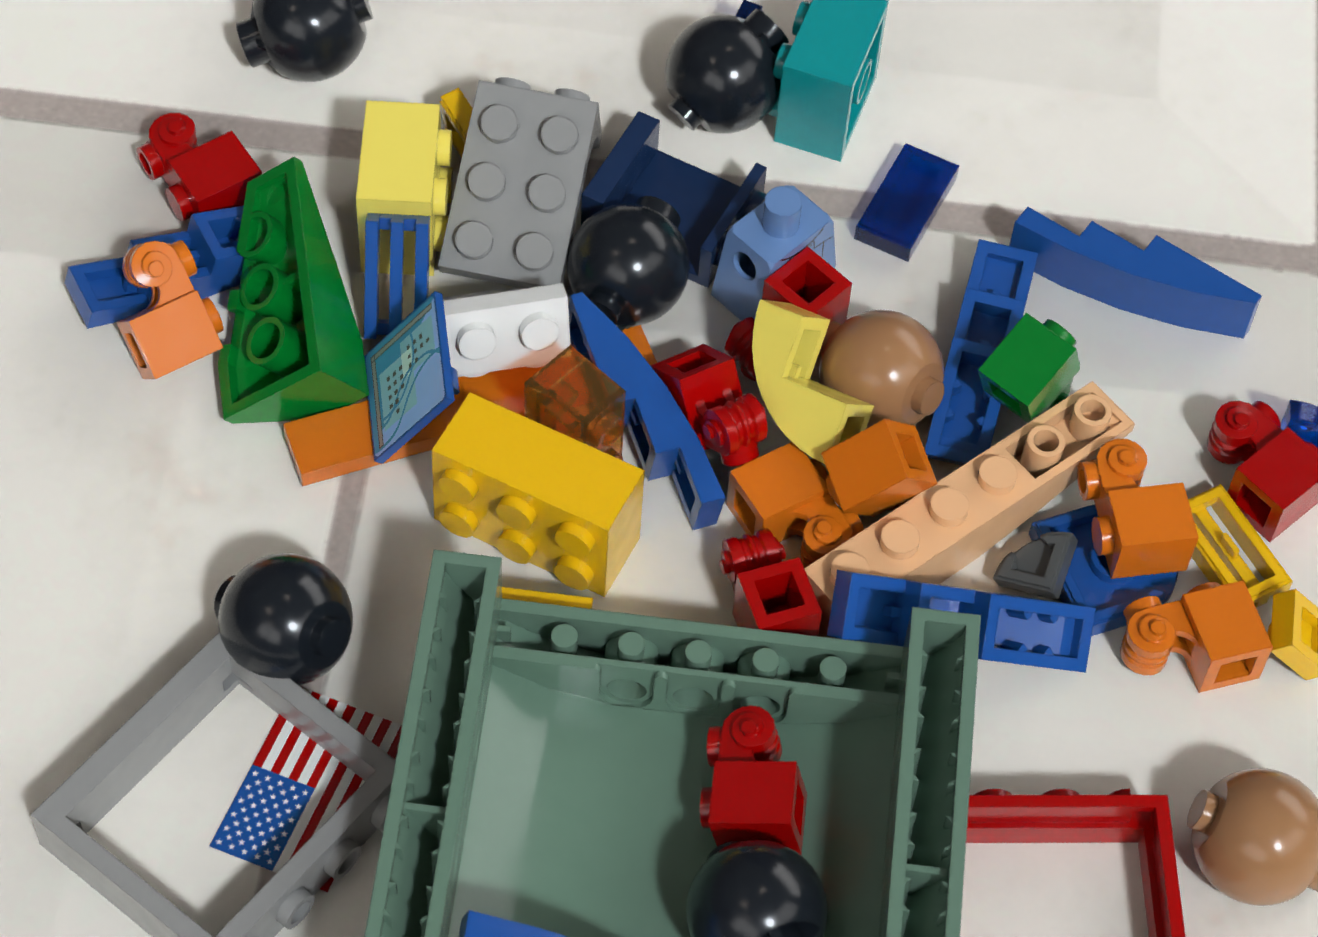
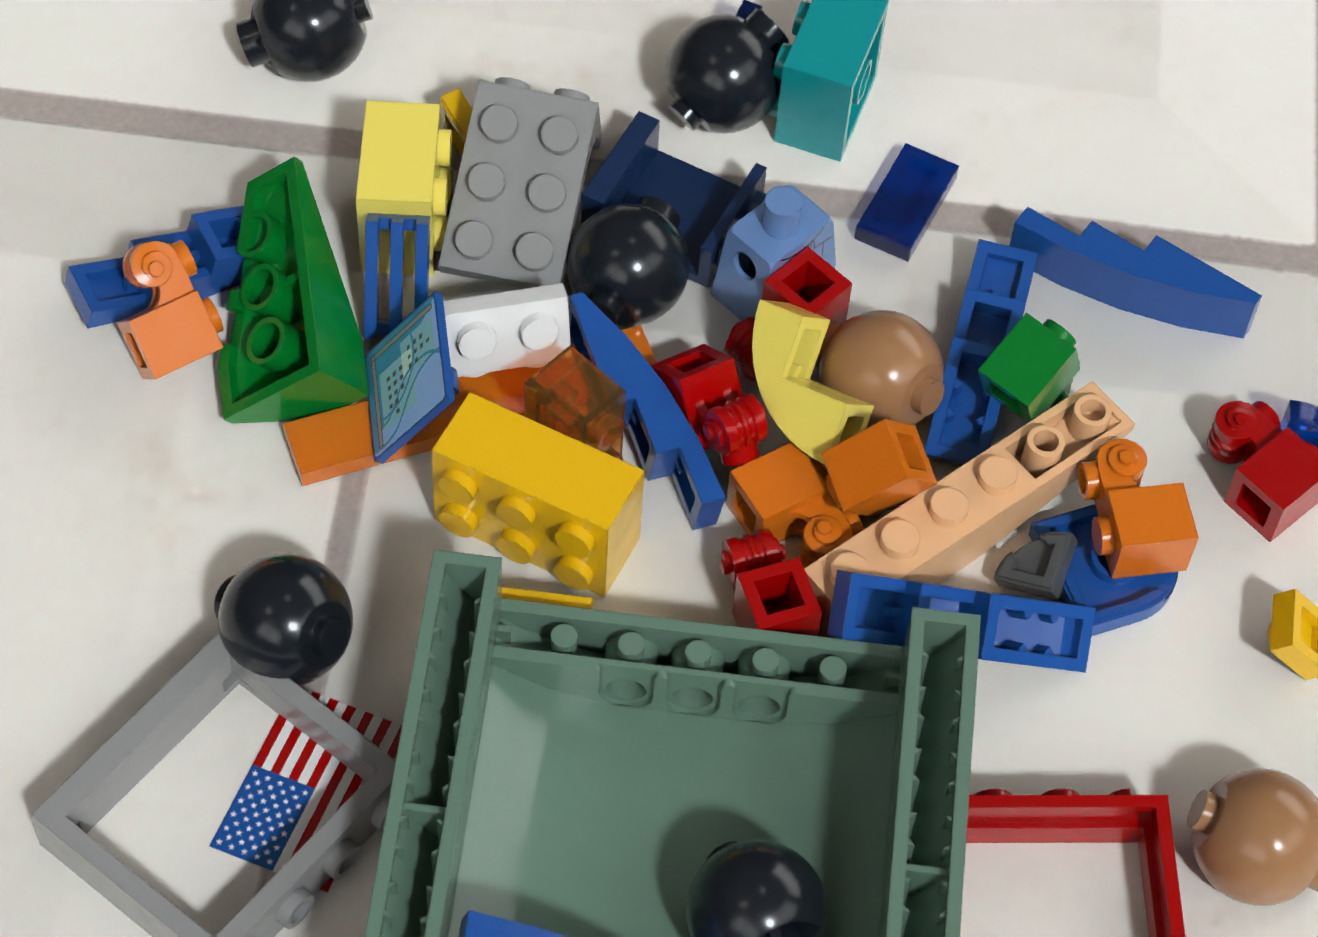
(197, 176): red brick -> none
(750, 788): red brick -> none
(1209, 626): orange brick -> none
(1219, 555): yellow tile -> none

